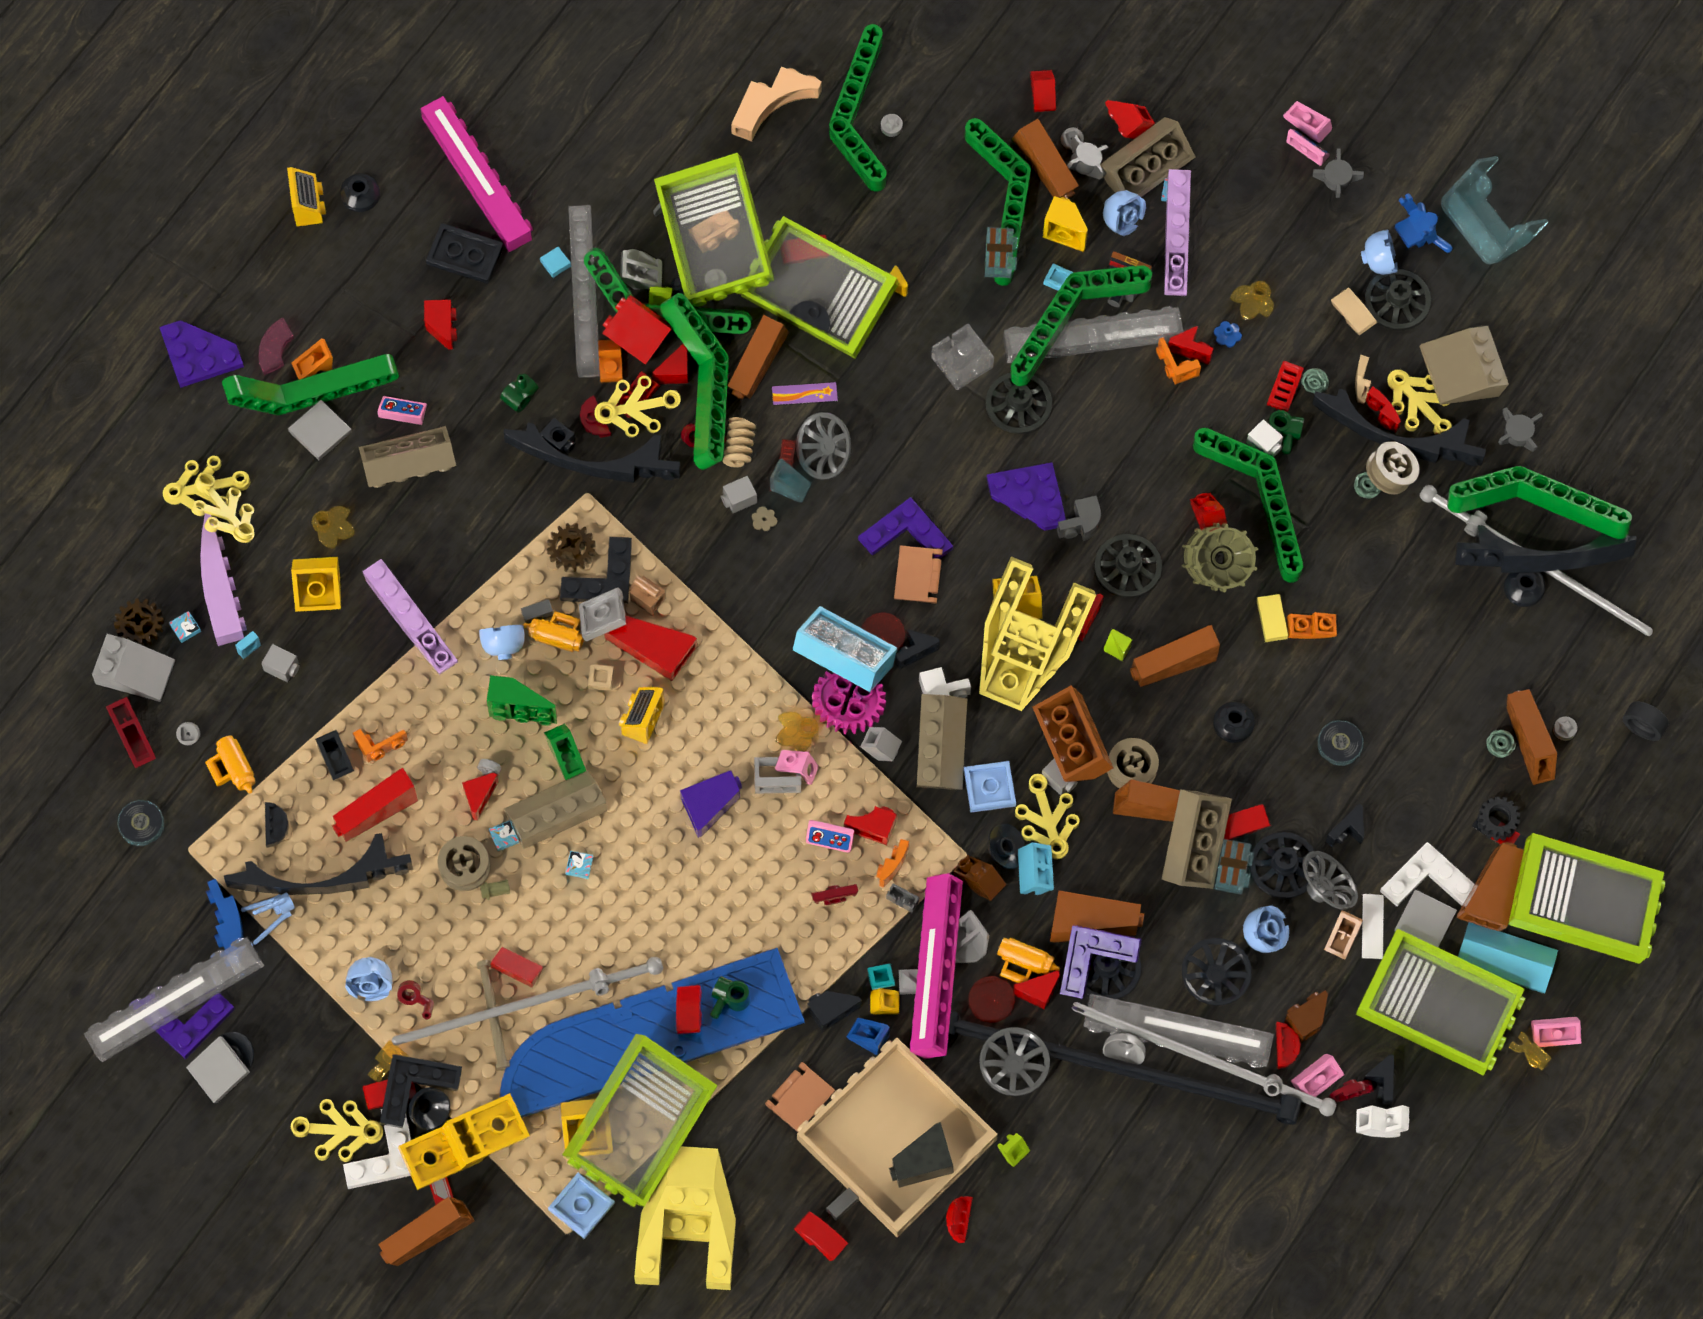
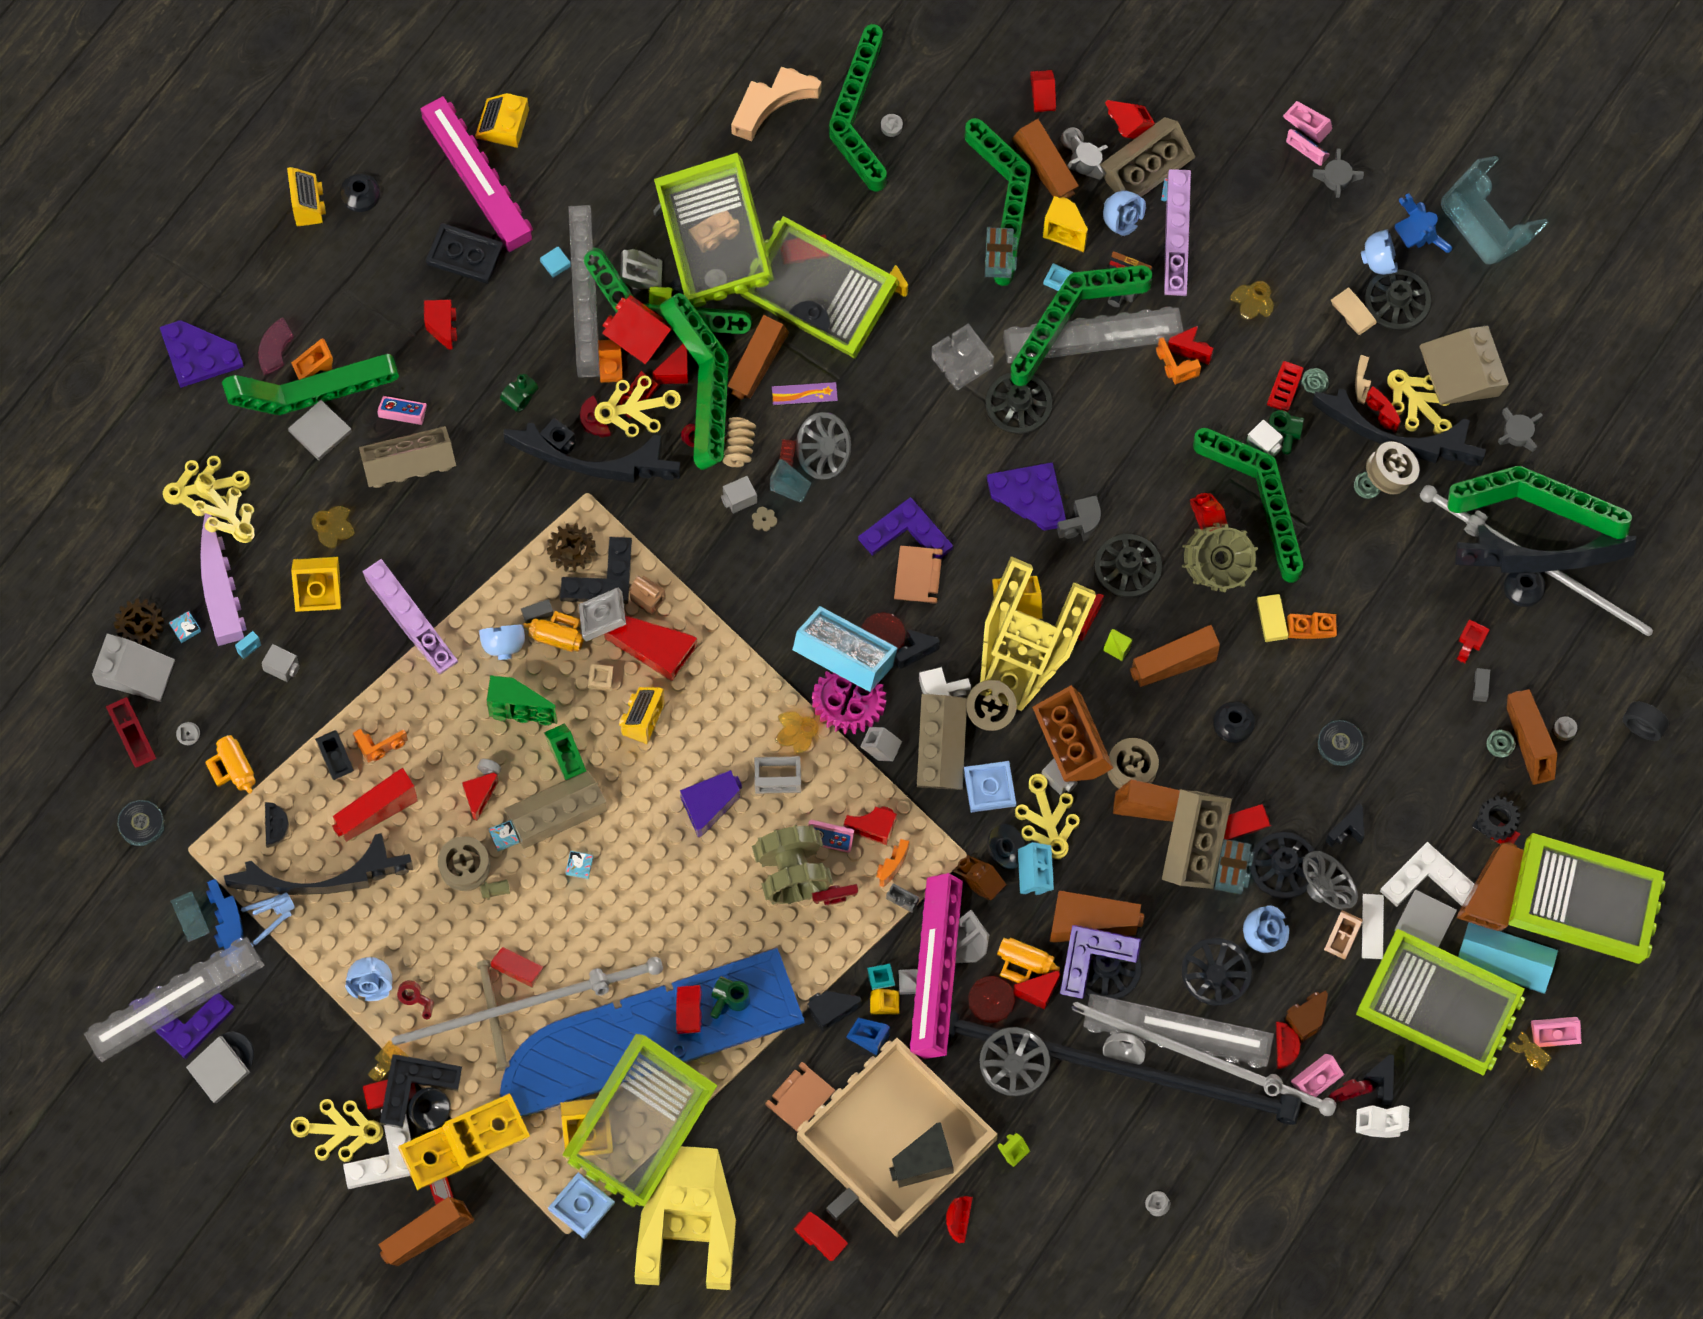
(190, 916): none -> clear light blue slope
(503, 119): none -> yellow slope
(795, 877): none -> olive piece
(797, 763): bright pink bracket -> none
(985, 722): none -> dark tan wheel
(1157, 1203): none -> light grey tile
(1227, 334): blue plant -> none
(1471, 637): none -> red plate
(1481, 681): none -> dark grey piece

